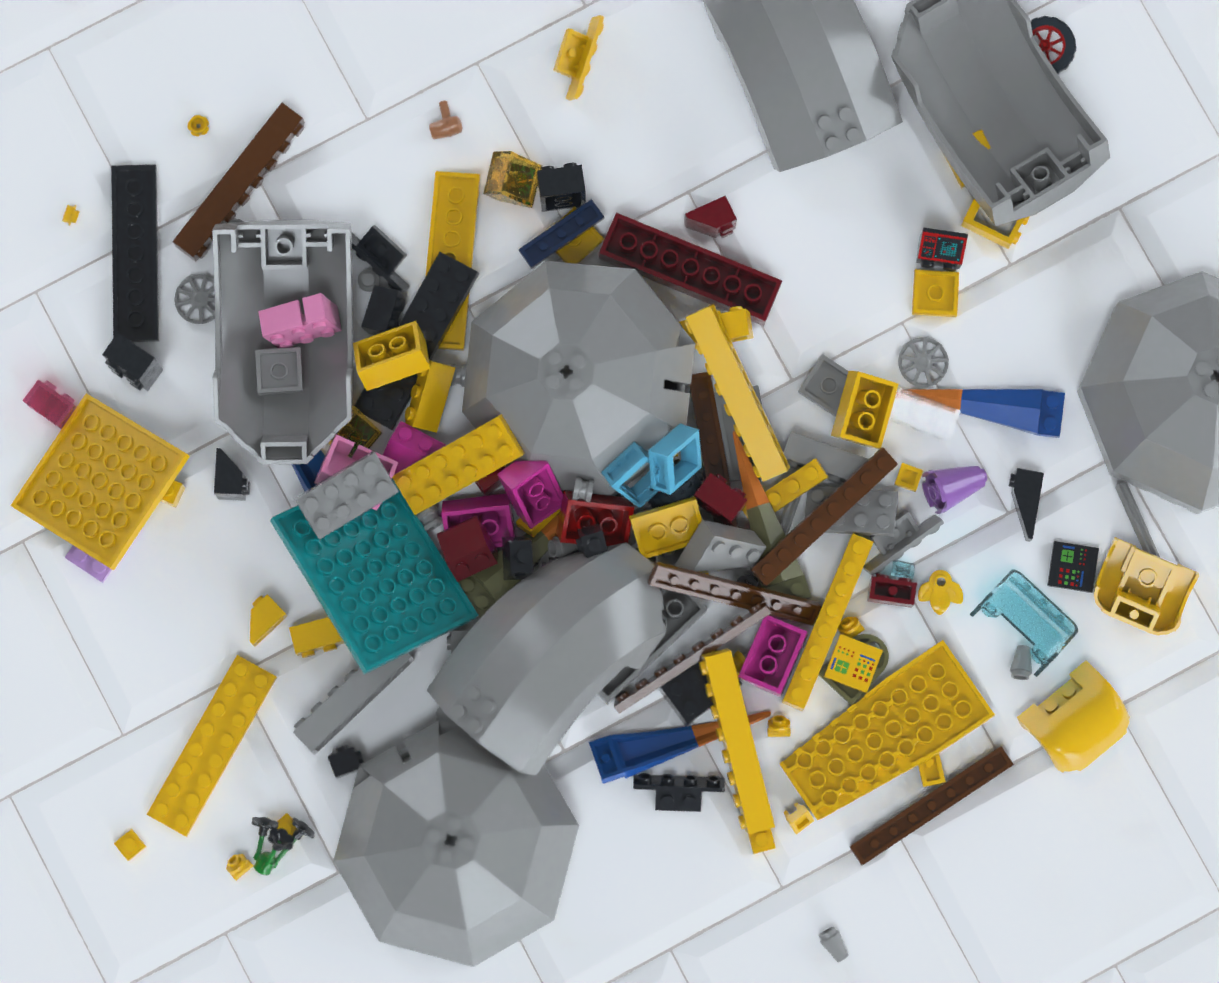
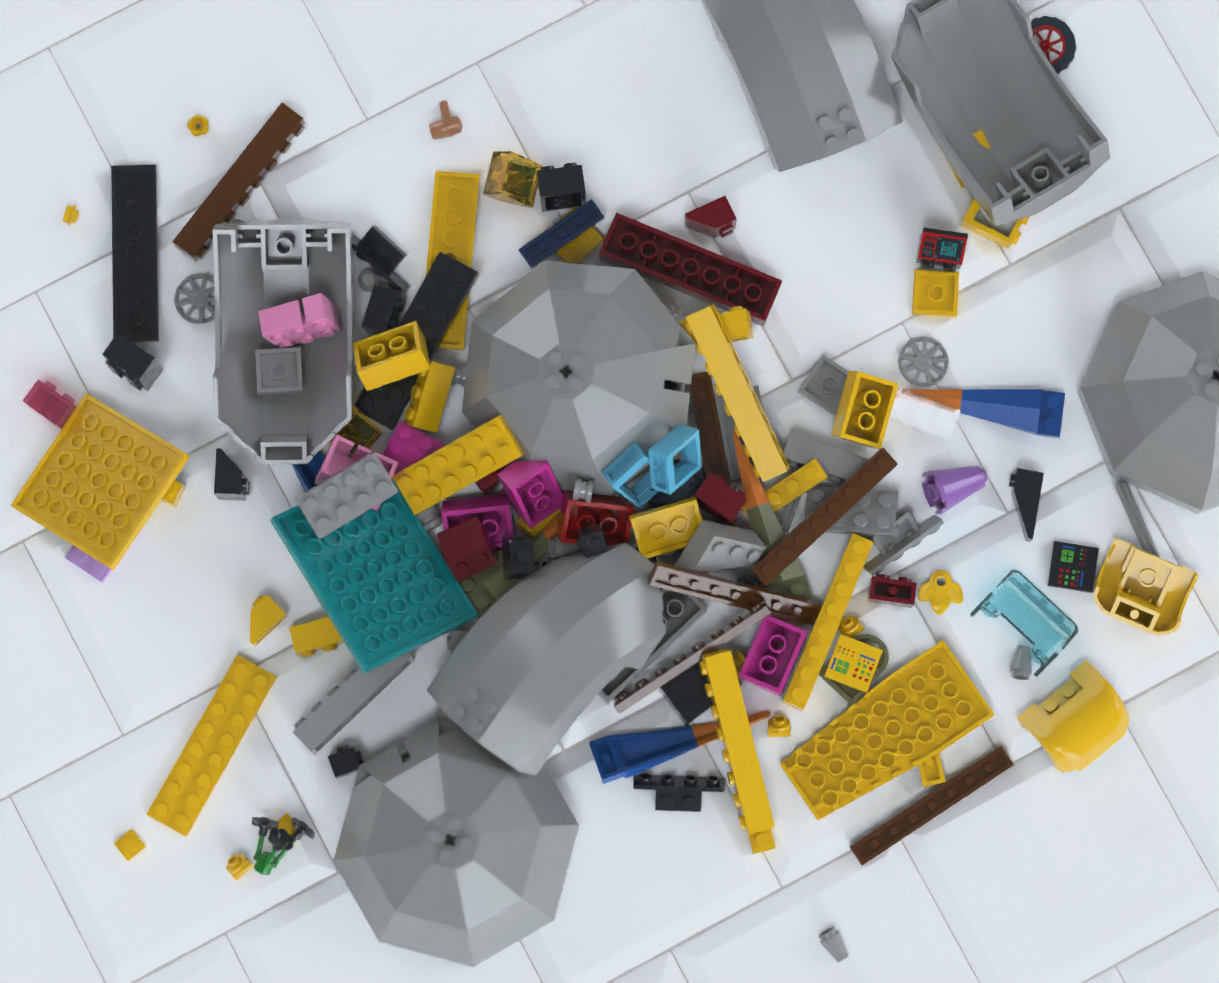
(576, 54): yellow bracket -> none
(799, 818): yellow tile -> none
(903, 569): clear light blue tile -> none
(908, 477): yellow plate -> none

